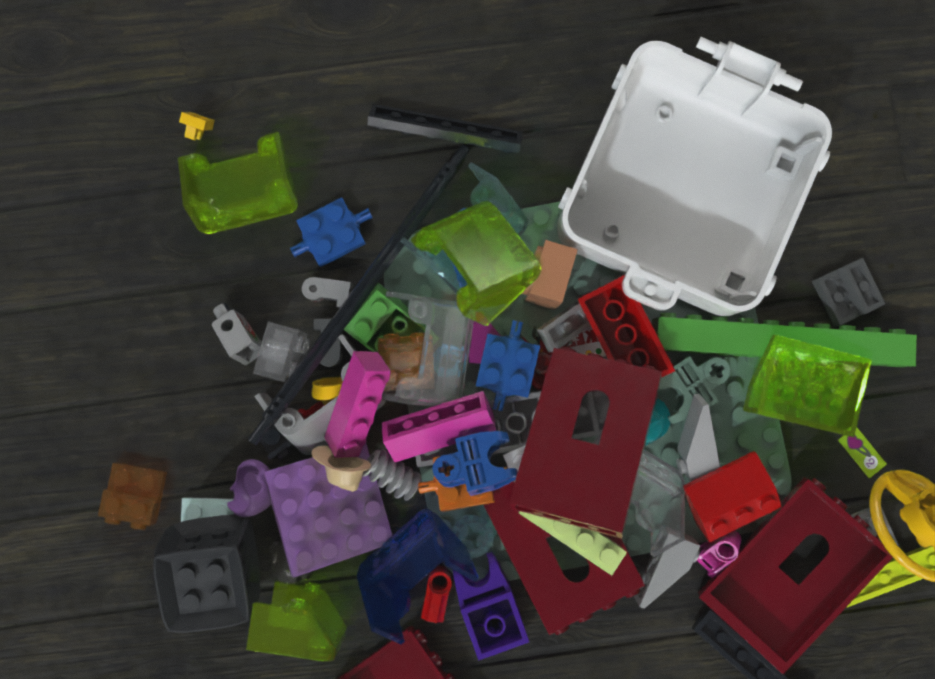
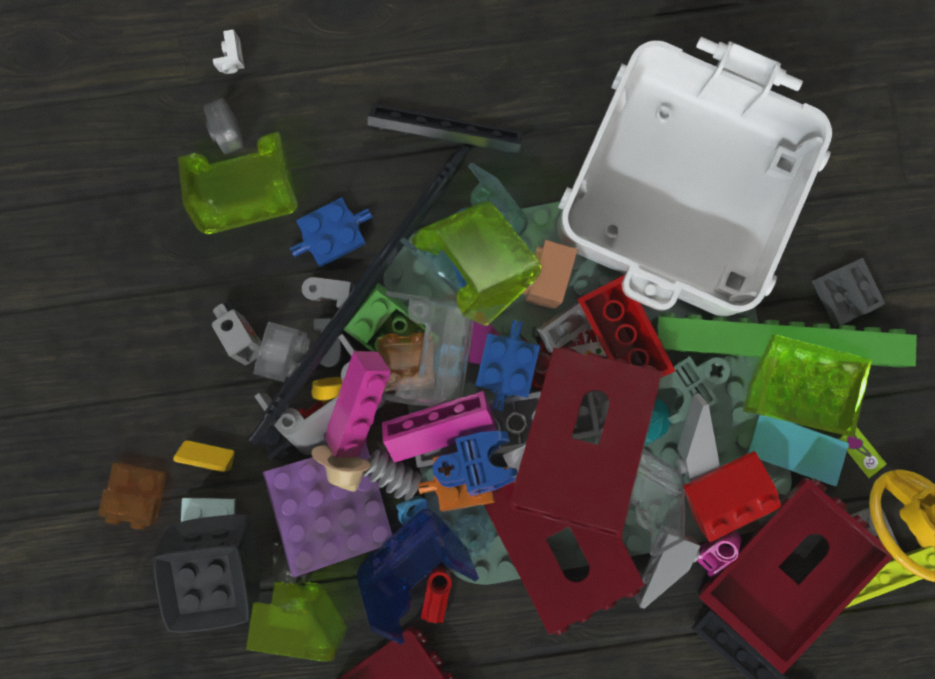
(195, 124): yellow tile -> none
(205, 456): none -> yellow slope
(223, 126): none -> clear piece
(233, 54): none -> white bracket
(249, 489): medium lavender piece -> none
(420, 504): none -> dark azure piece
(486, 600): dark purple brick -> none
(587, 543): yellowish green arch -> none
(799, 449): none -> medium azure sticker

